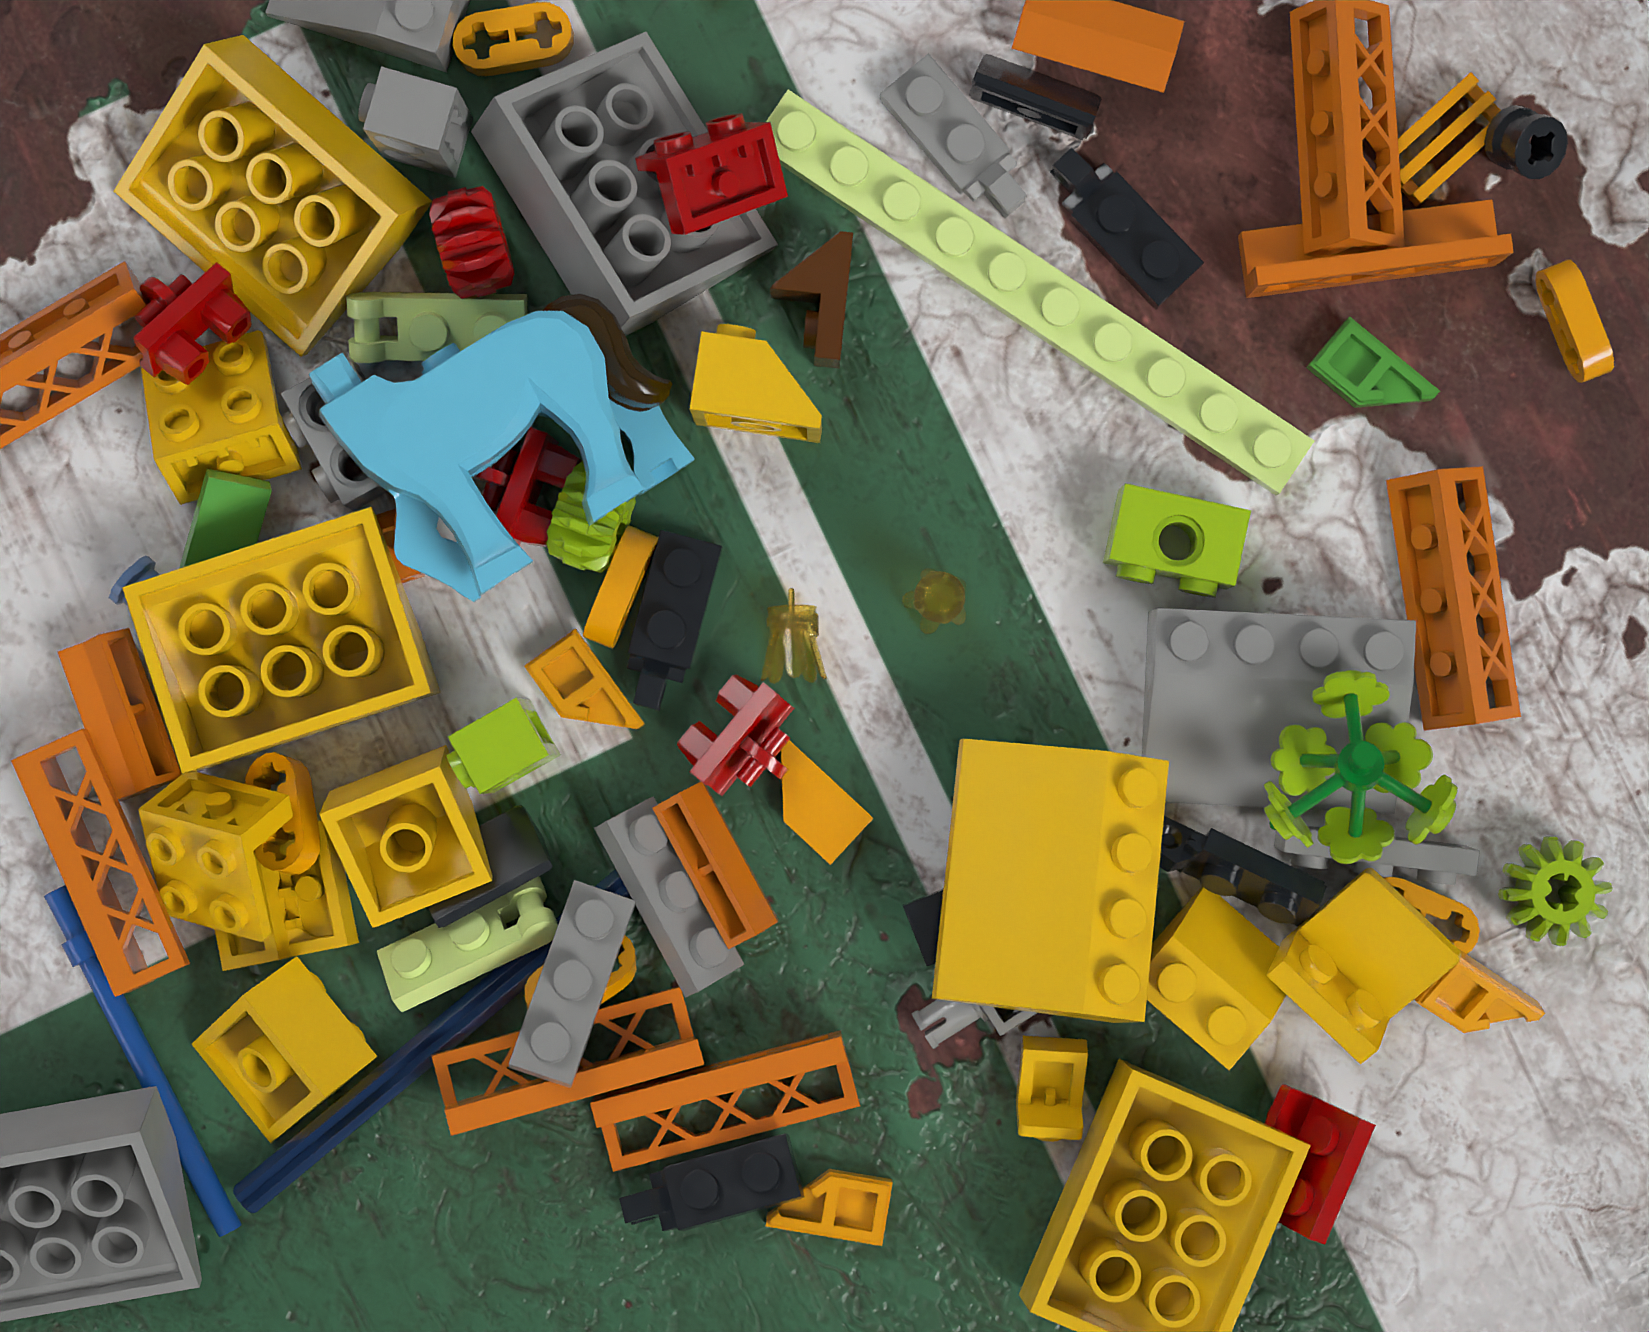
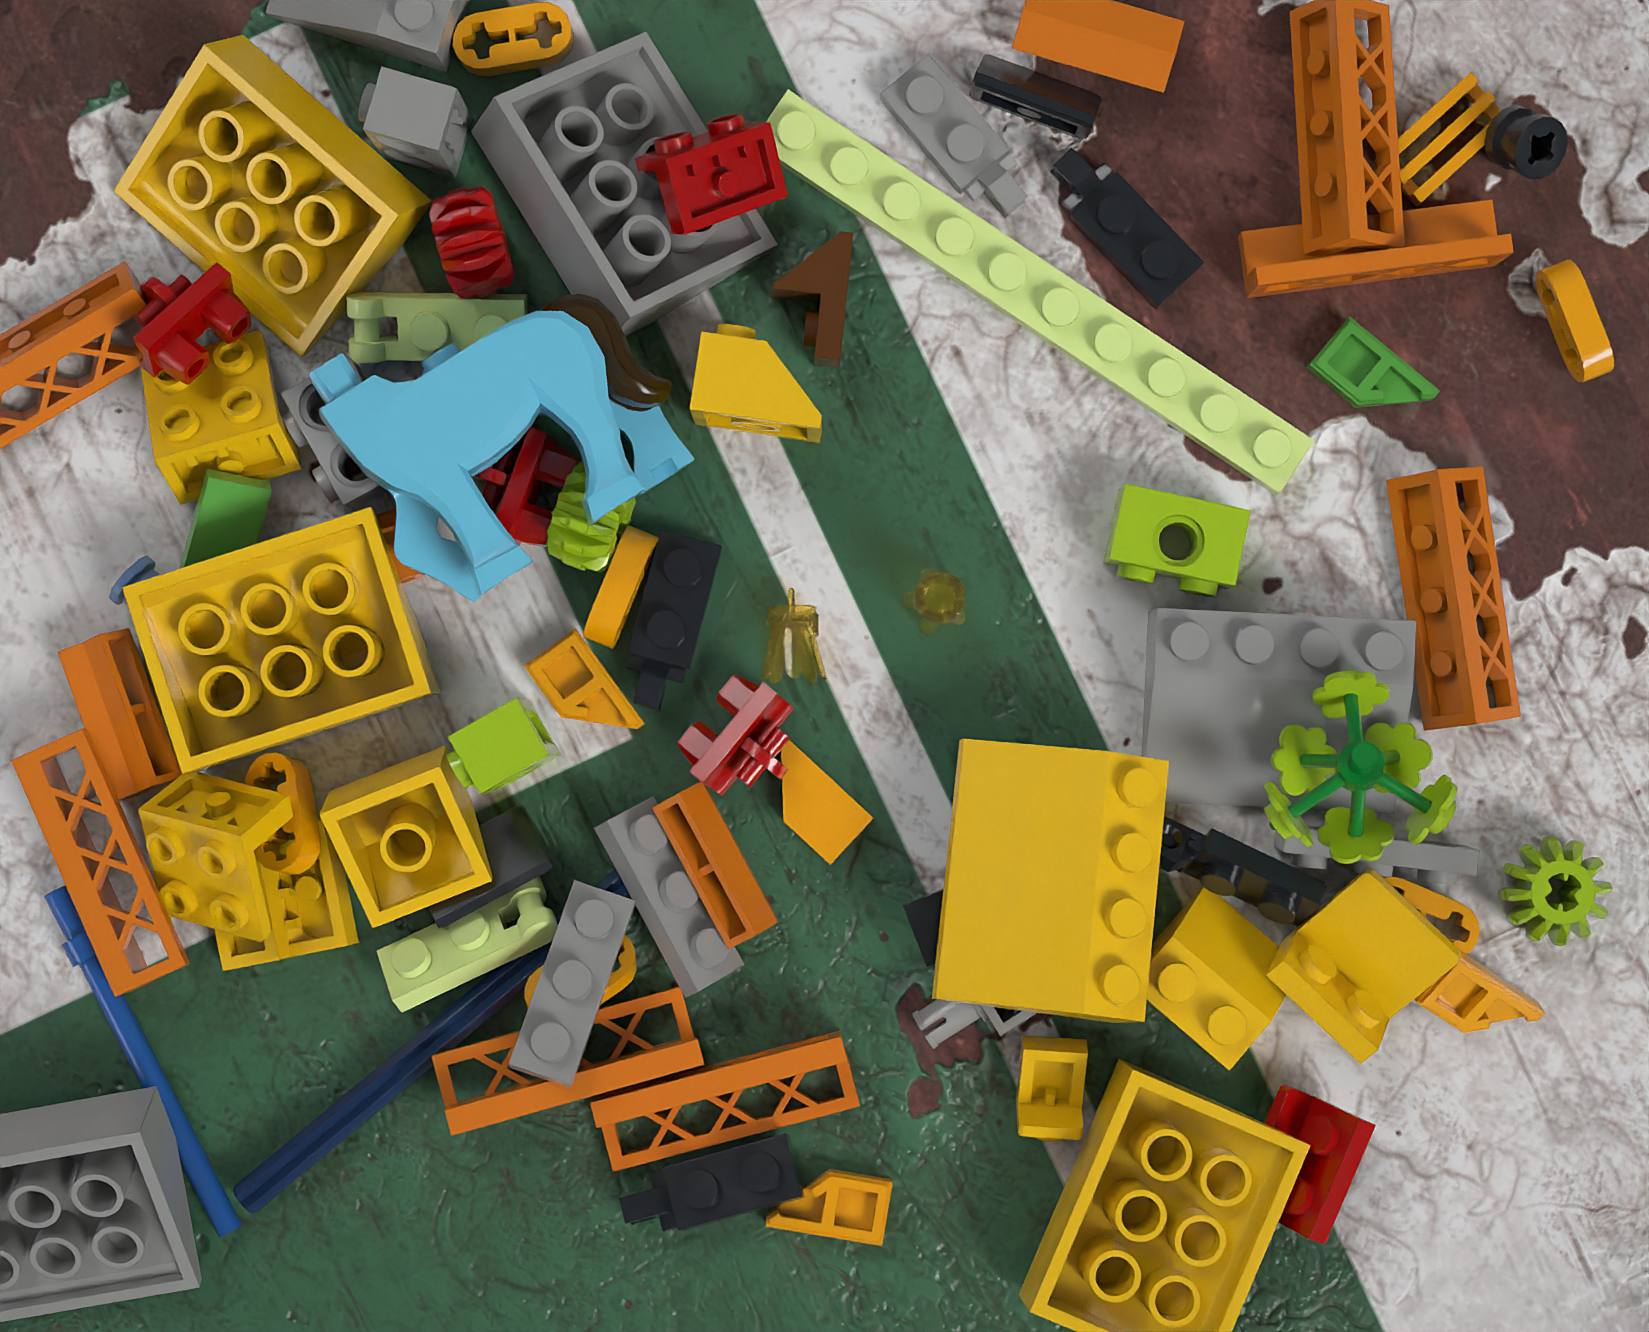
(283, 1048): yellow slope -> none

